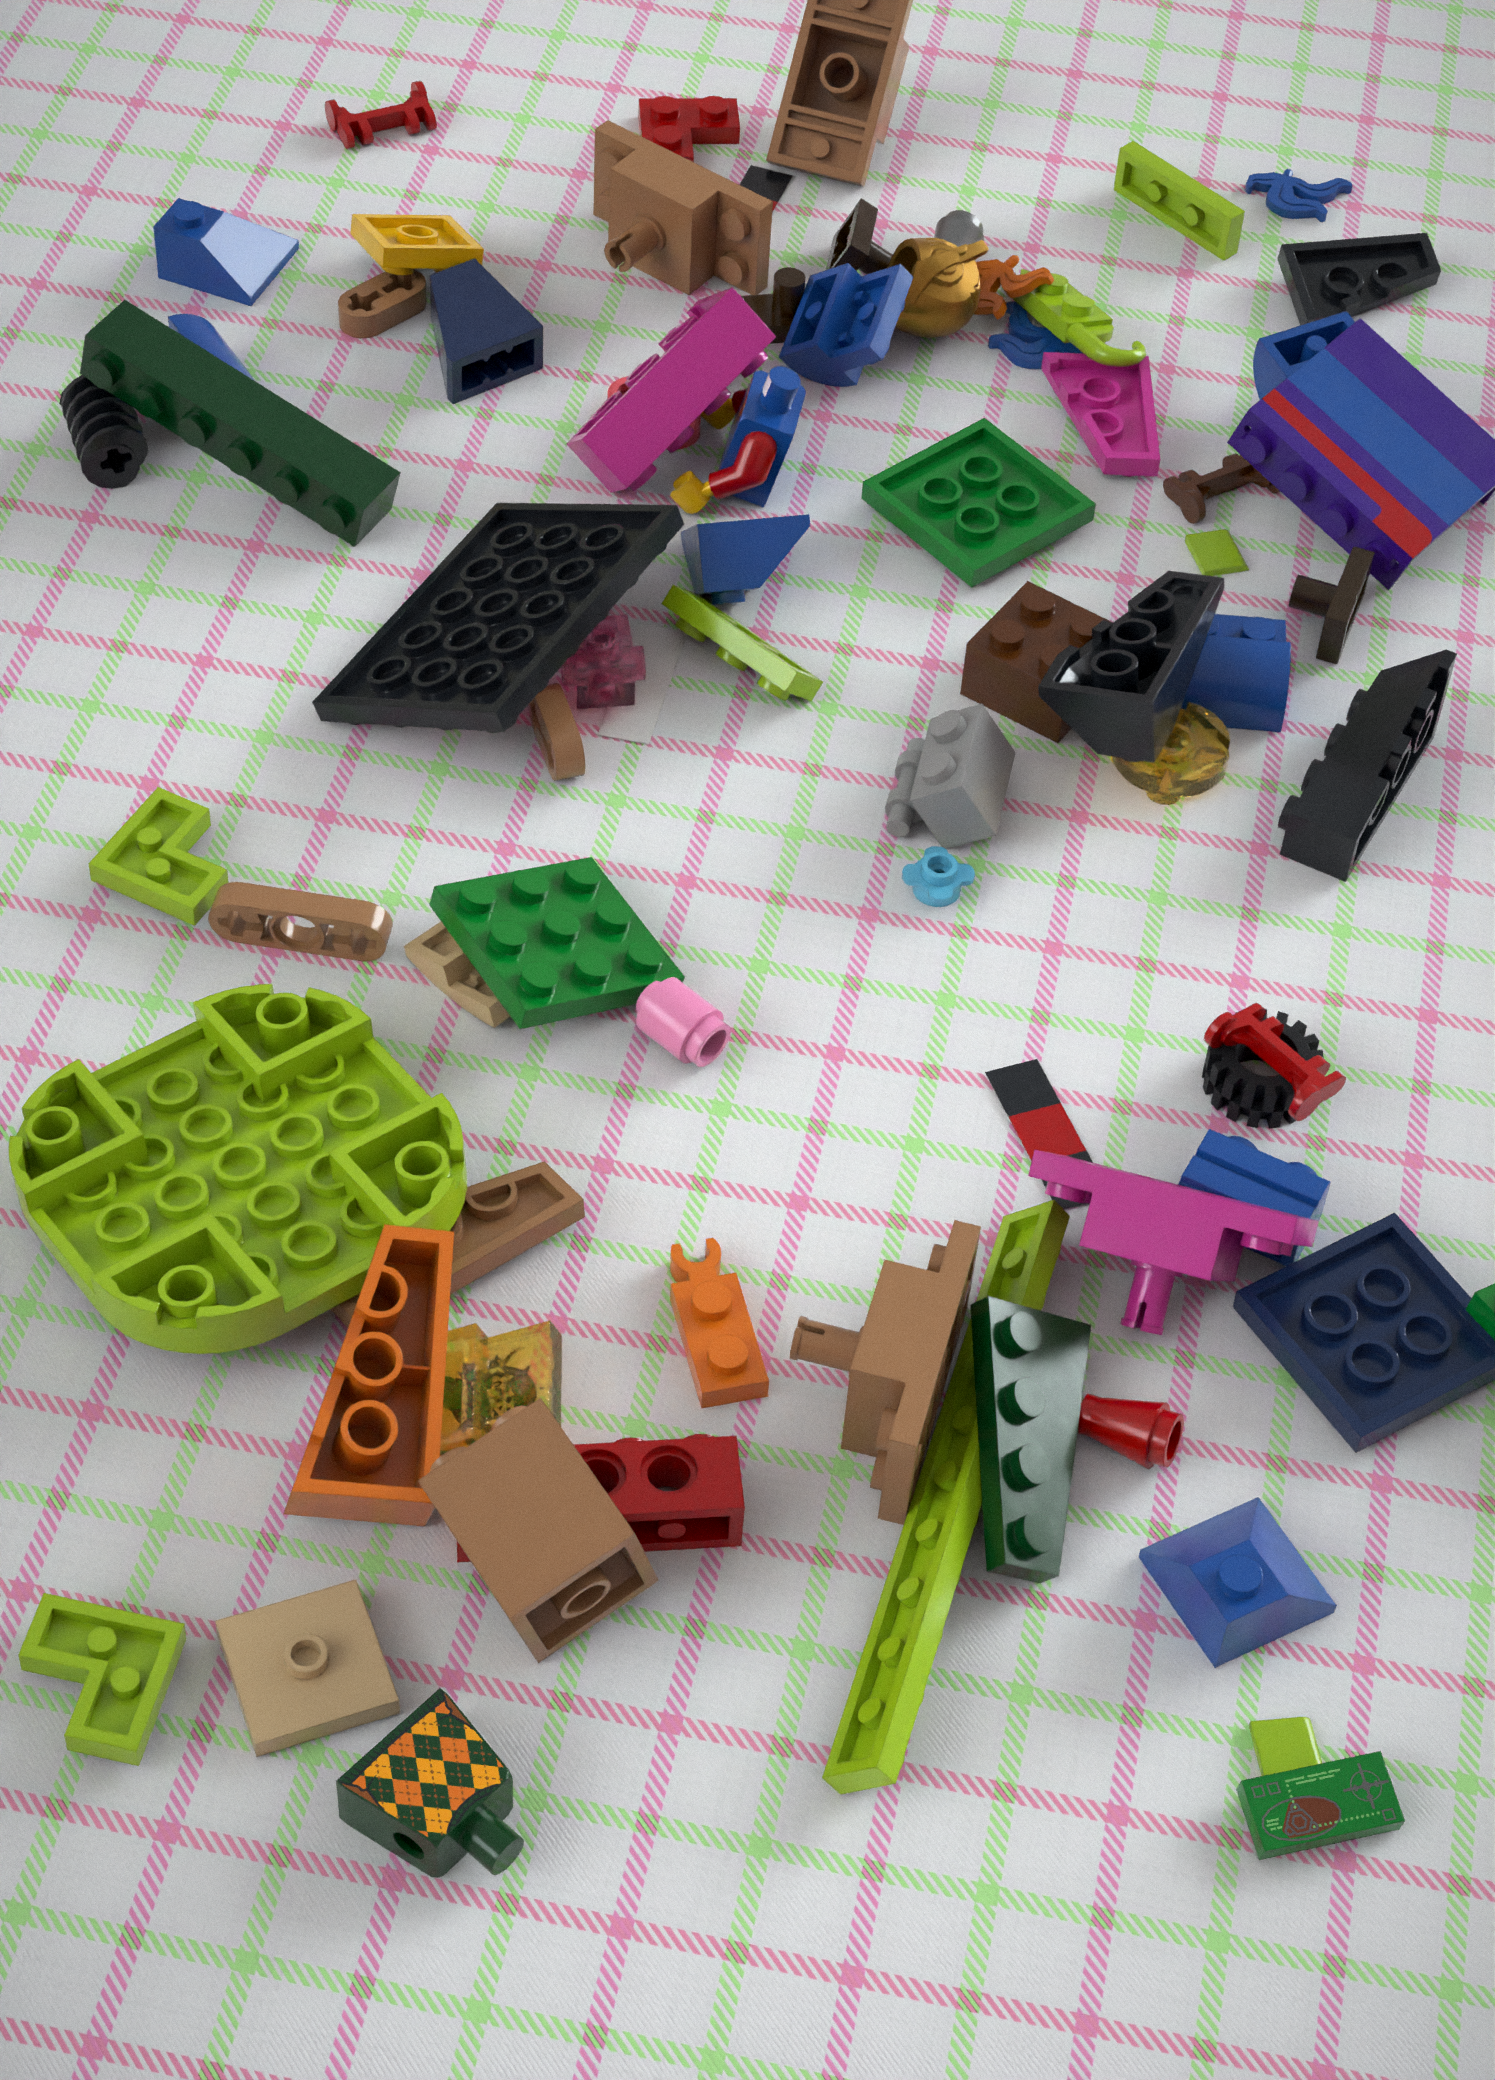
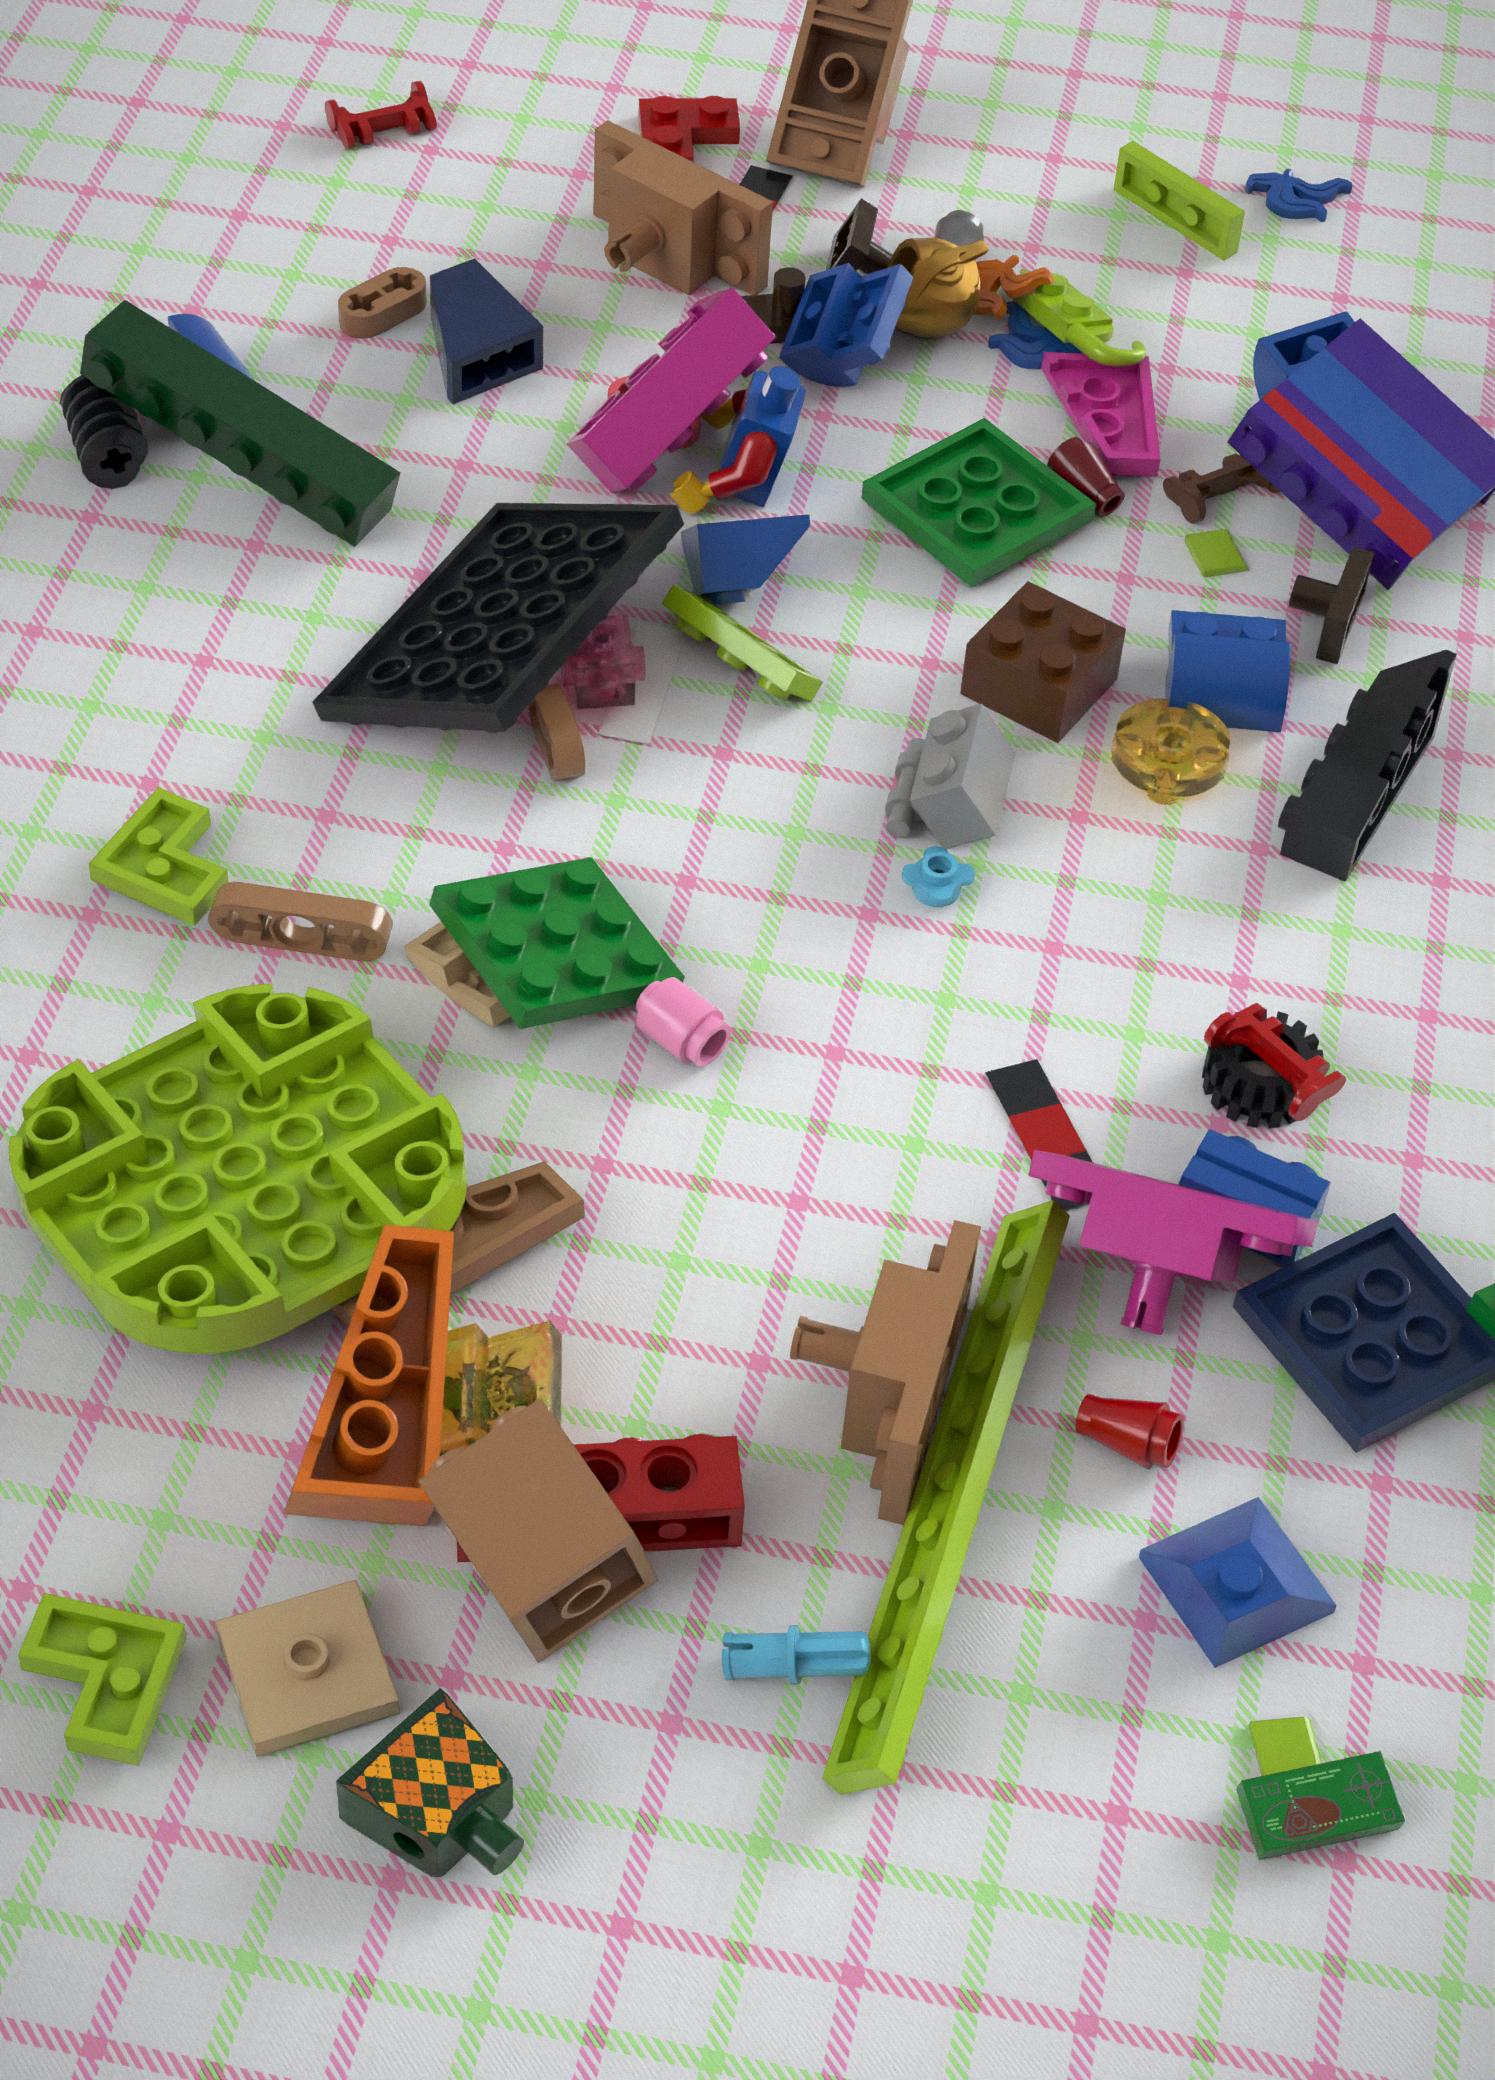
(219, 252): blue slope -> none
(414, 241): yellow plate -> none
(716, 1330): orange plate -> none
(795, 1654): none -> medium azure axle
(1028, 1422): wing -> none
(1086, 471): none -> dark red cone
(1135, 672): black wedge -> none
(1356, 273): black wing -> none

